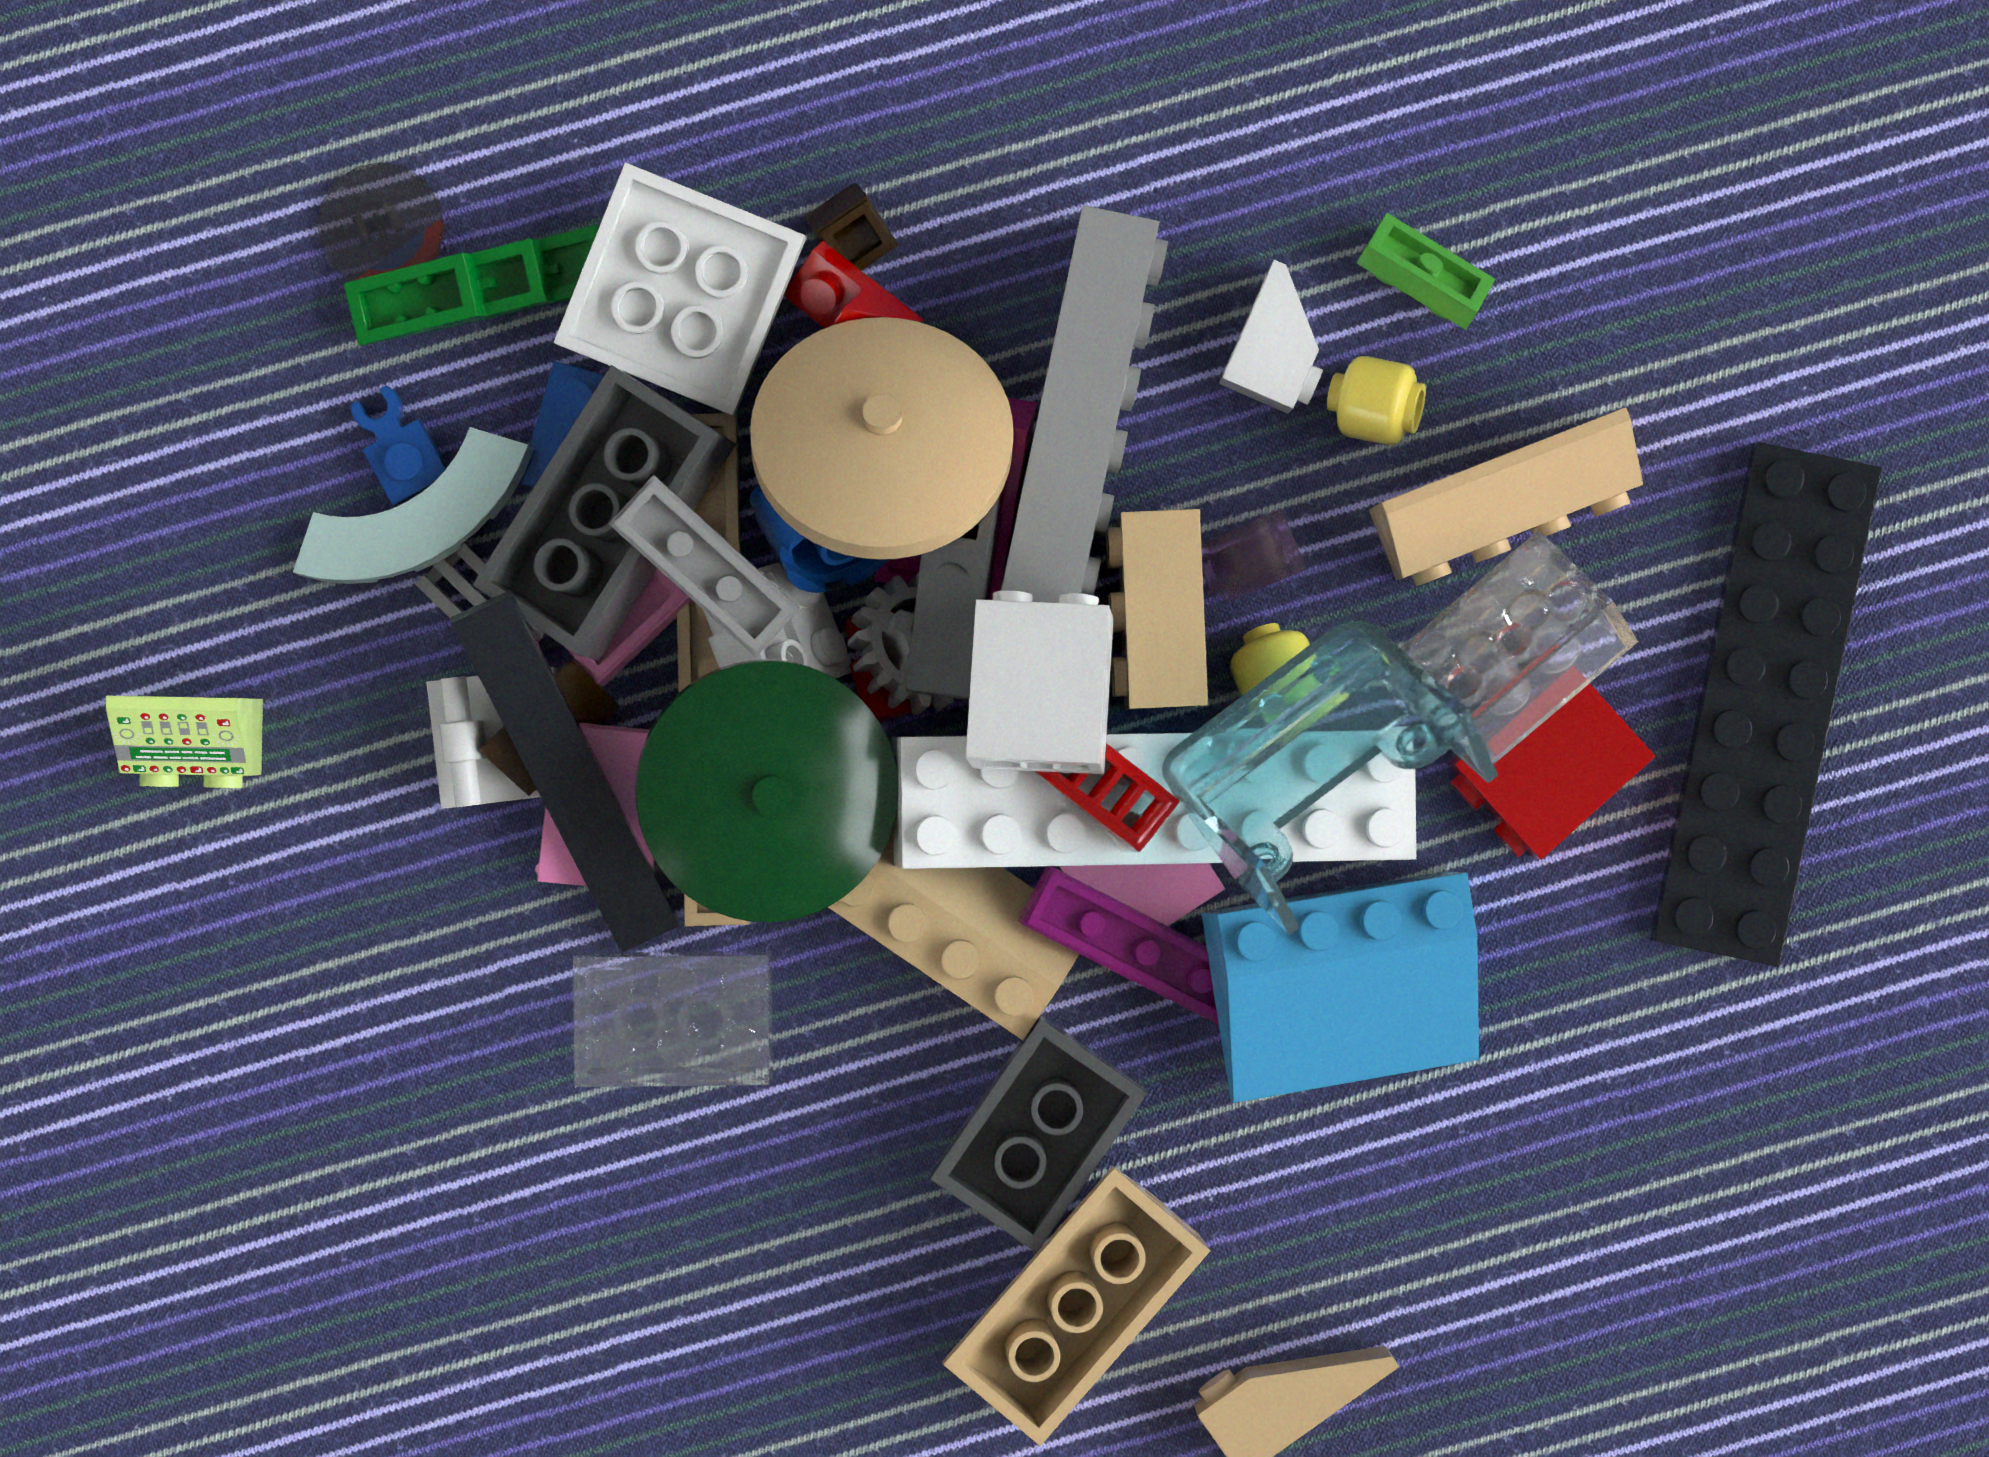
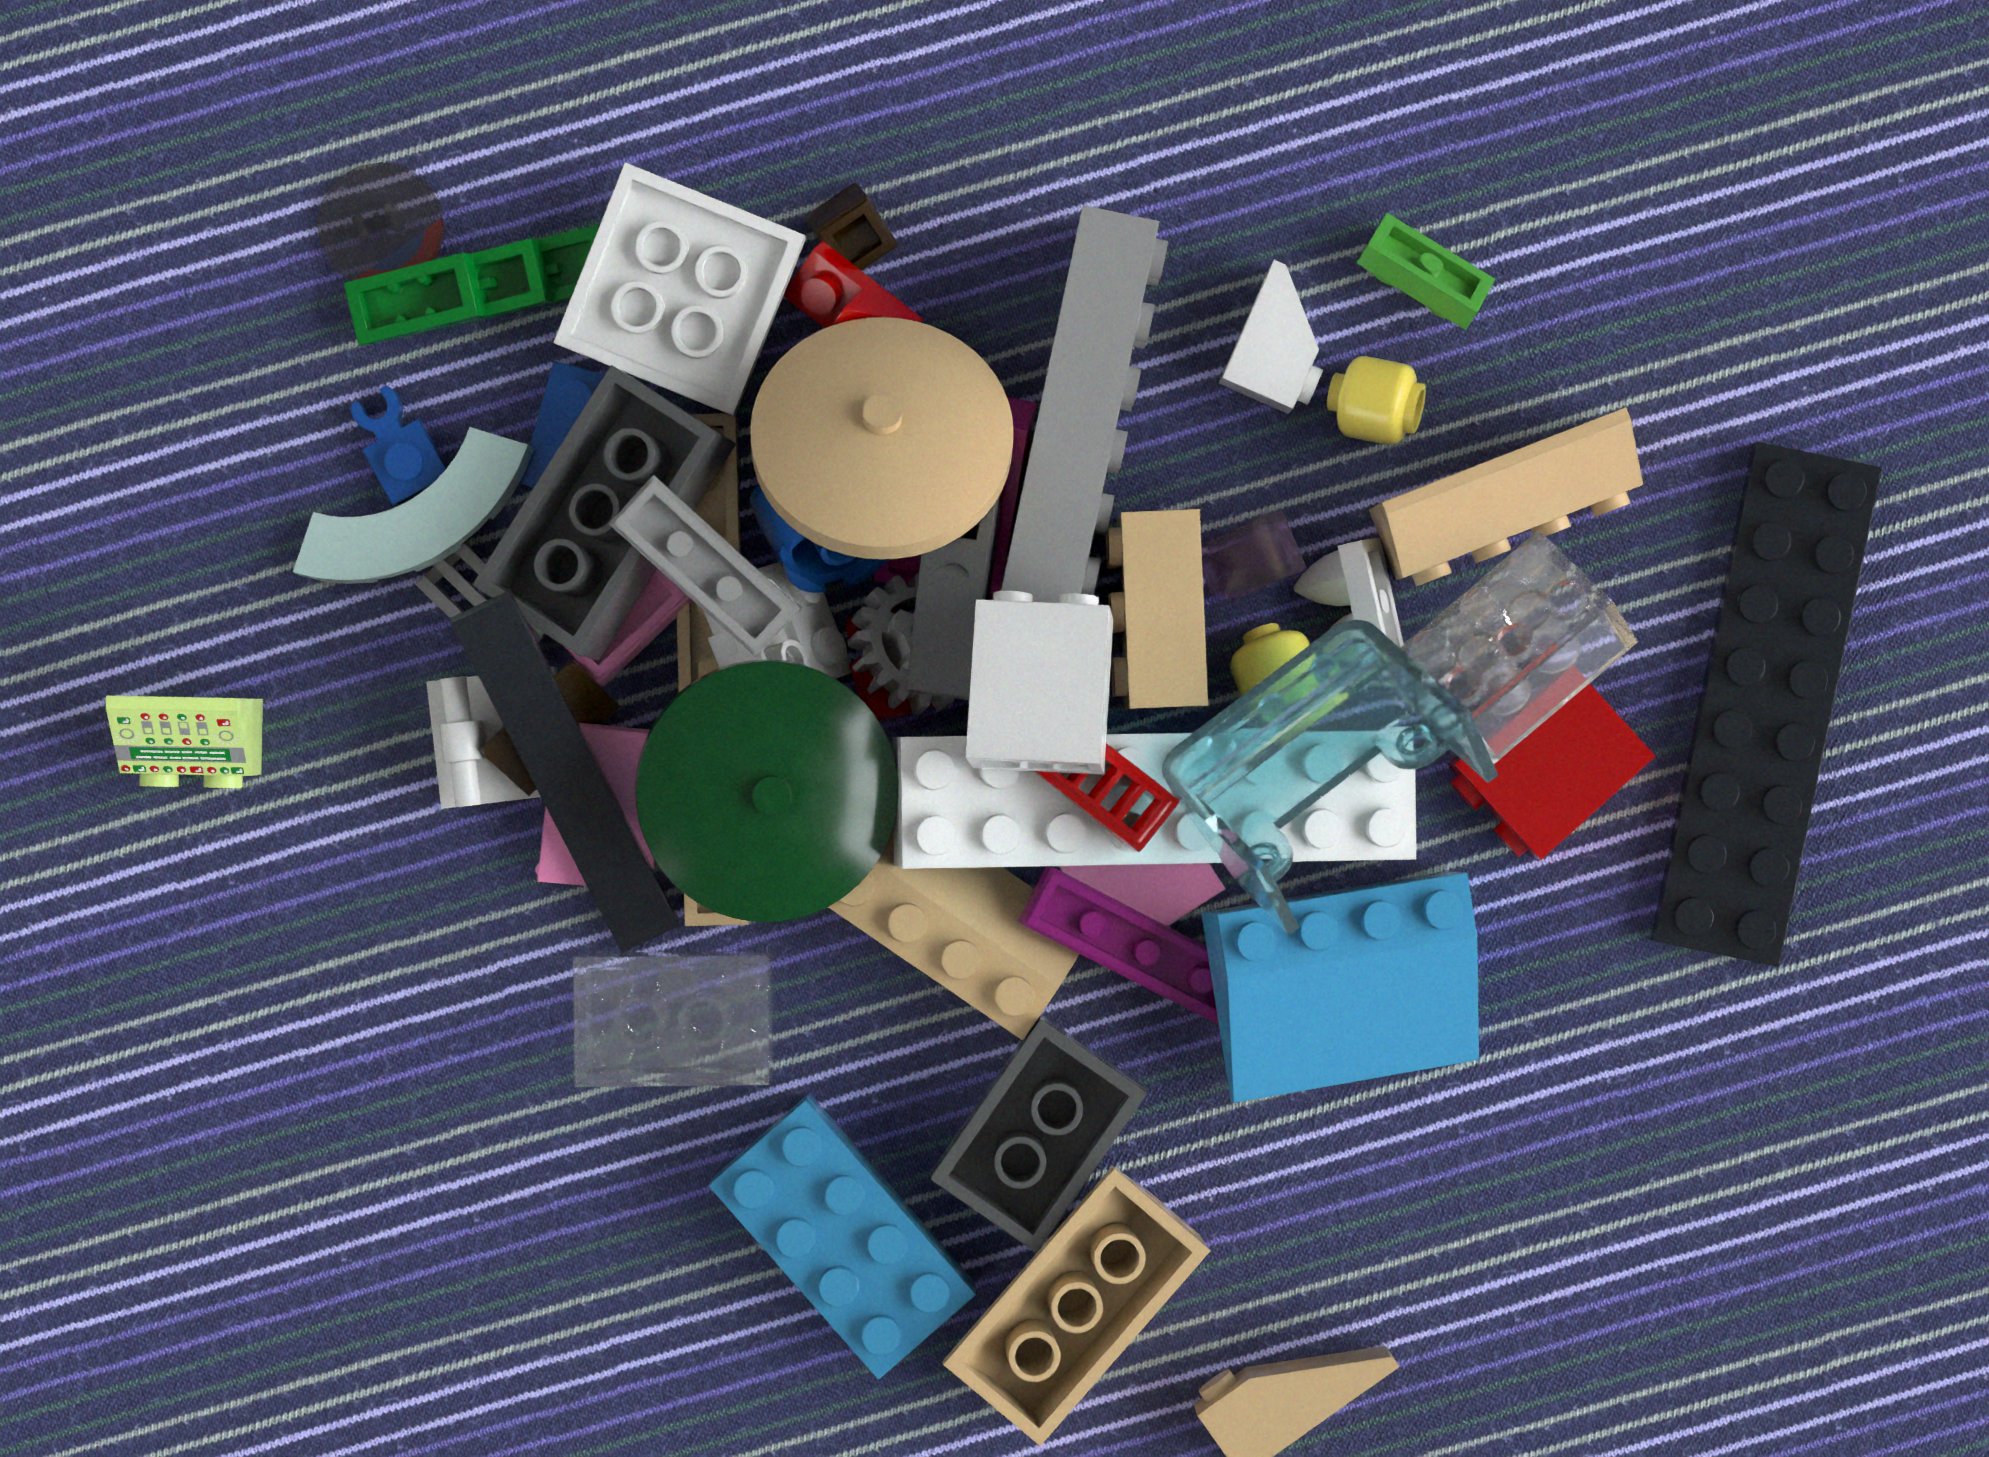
(843, 1236): none -> dark azure brick
(1356, 578): none -> white tile

